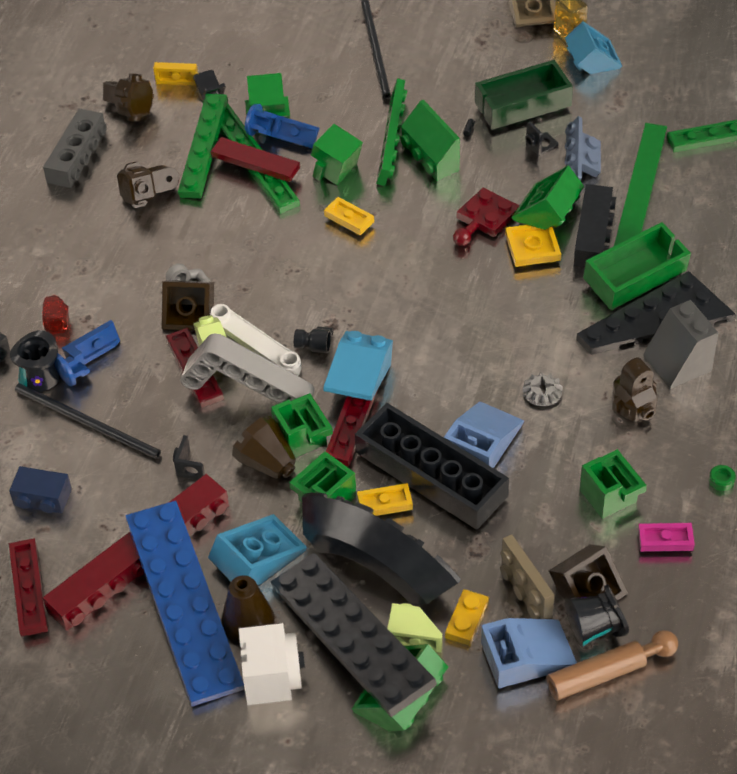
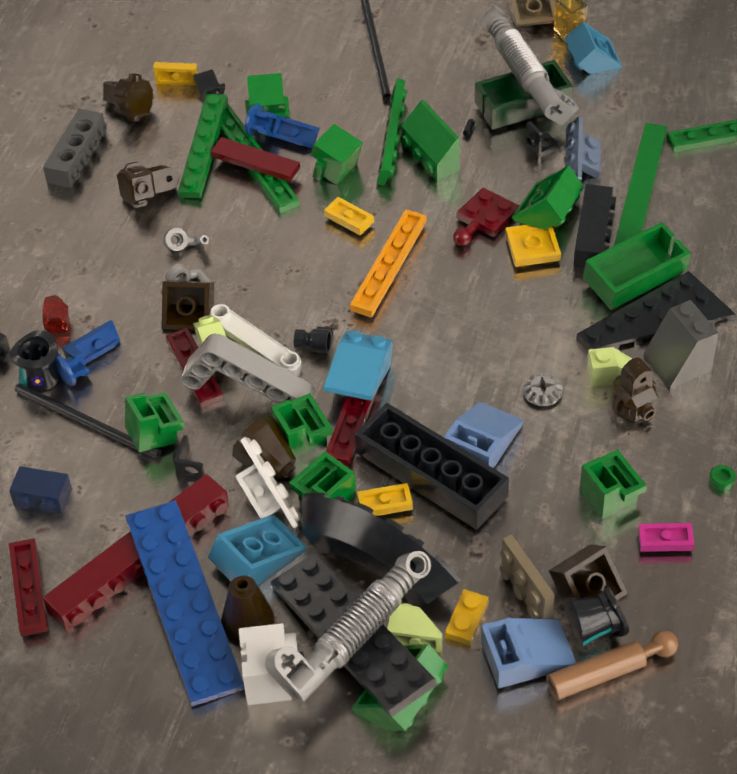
(152, 420): none -> green plate
(182, 239): none -> light grey plate
(263, 489): none -> white bracket
(334, 648): none -> light grey piece
(388, 263): none -> light orange plate
(527, 67): none -> light grey piece
(605, 365): none -> yellowish green slope

